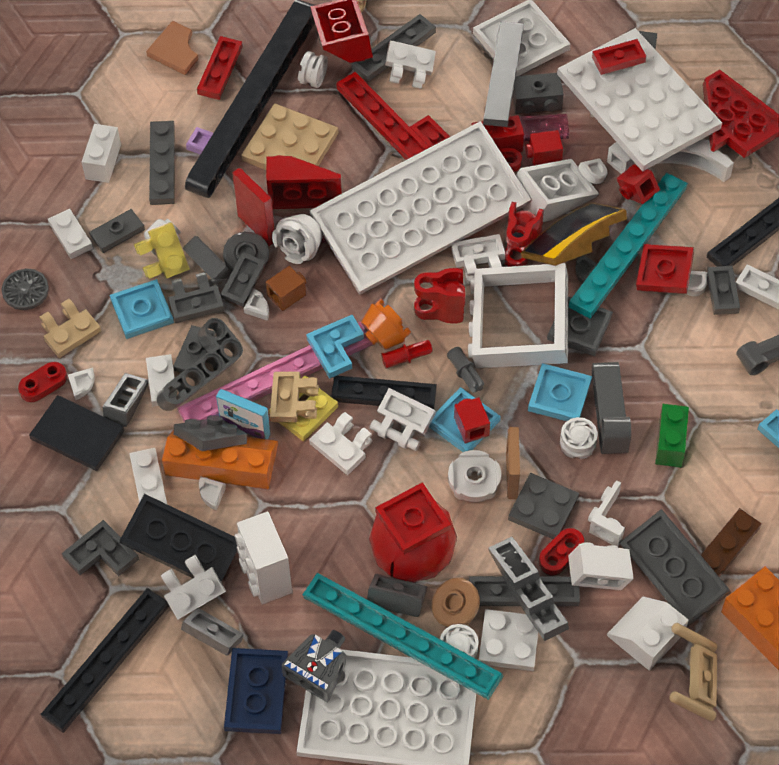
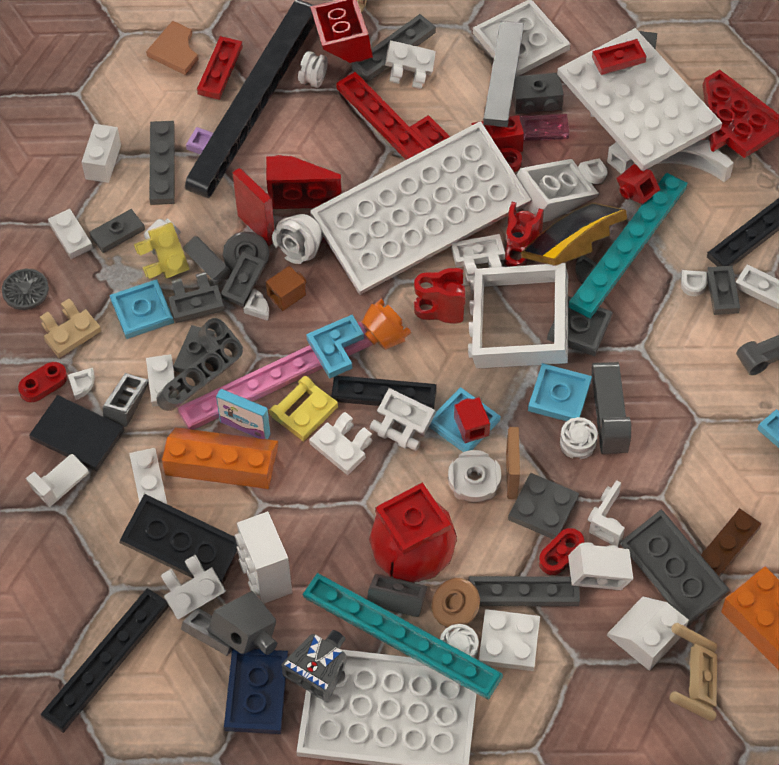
(59, 480): none -> white bracket
(99, 544): dark grey plate -> none
(210, 433): dark grey plate -> none
(211, 491): white tile -> none
(245, 624): none -> dark grey torso
(285, 397): tan plate -> none
(289, 134): tan plate -> none
(406, 353): red axle -> none
(465, 369): dark grey axle -> none
(528, 588): dark grey slope -> none
(544, 147): red brick -> none
(665, 268): red plate -> none
(672, 435): green brick -> none

